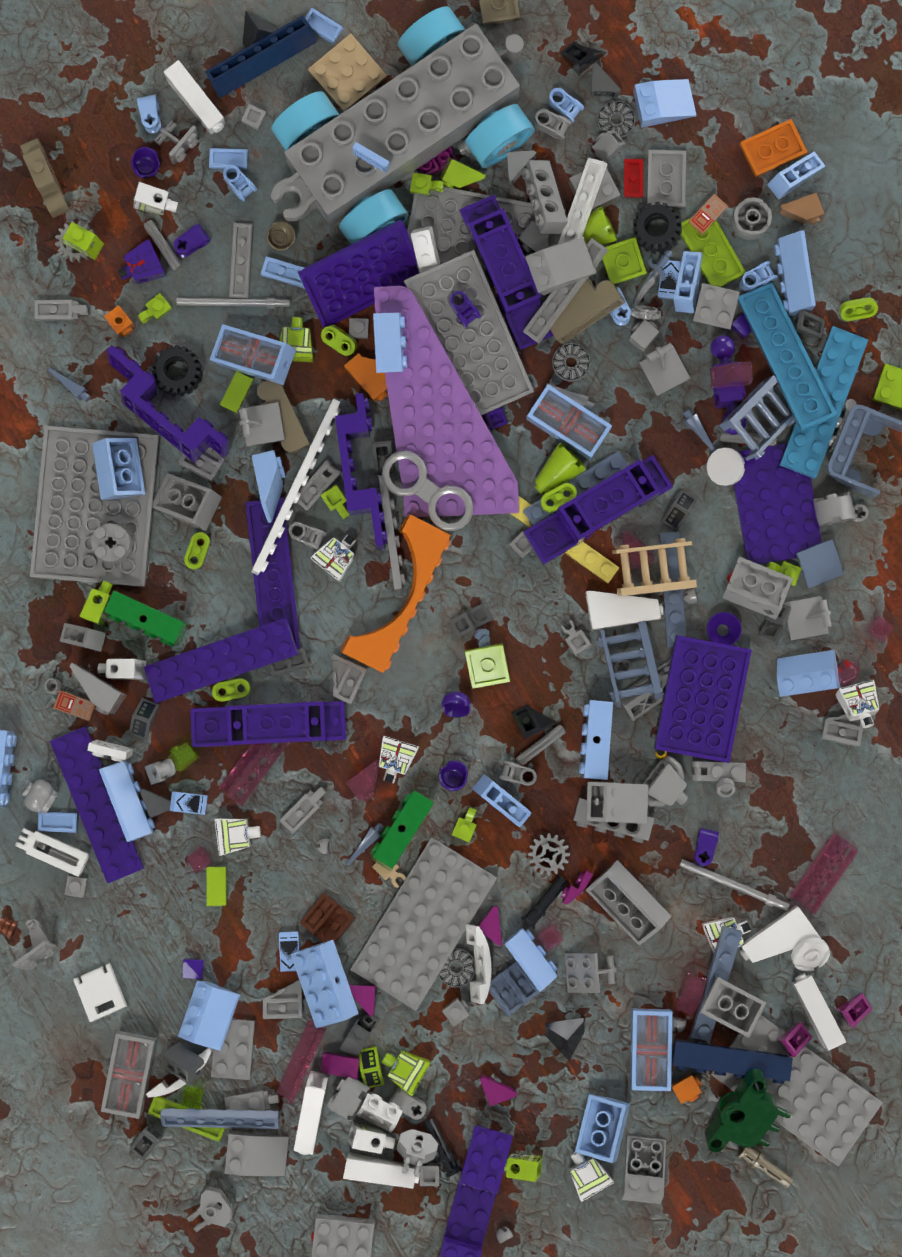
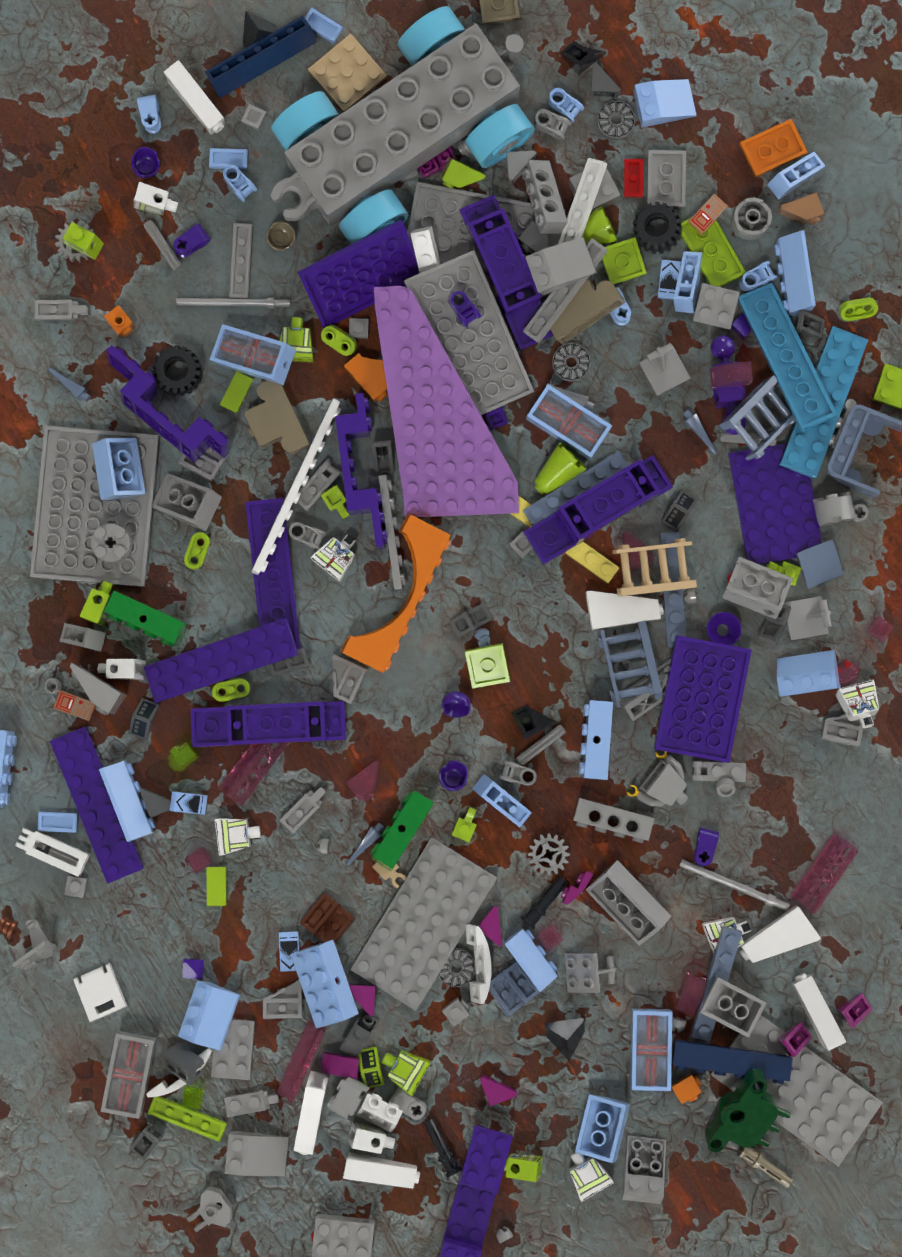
(39, 796): light grey piece -> none
(44, 177): dark tan brick -> none
(117, 752): white plate -> none
(142, 264): dark purple torso -> none
(156, 307): lime plate -> none
(160, 771): light grey piece -> none
(179, 151): light grey plate -> none
(219, 1118): sand blue plate -> none
(261, 424): light grey plate -> none
(269, 481): light blue slope -> none
(282, 272): light blue plate -> none
(371, 157): light blue tile -> none
(389, 342): light blue slope -> none
(396, 757): torso -> none
(415, 1150): light grey hinge -> none
(423, 184): lime plate -> none
(427, 490): light grey bar -> none
(429, 1175): light grey plate -> none
(557, 497): lime plate -> none
(577, 640): light grey plate -> none
(608, 145): light grey brick -> none
(617, 802): light grey slope -> none
(643, 334): light grey brick -> none
(645, 312): light grey gear -> none
(651, 276): piece -> none
(725, 466): white tile -> none
(810, 954): white tile -> none

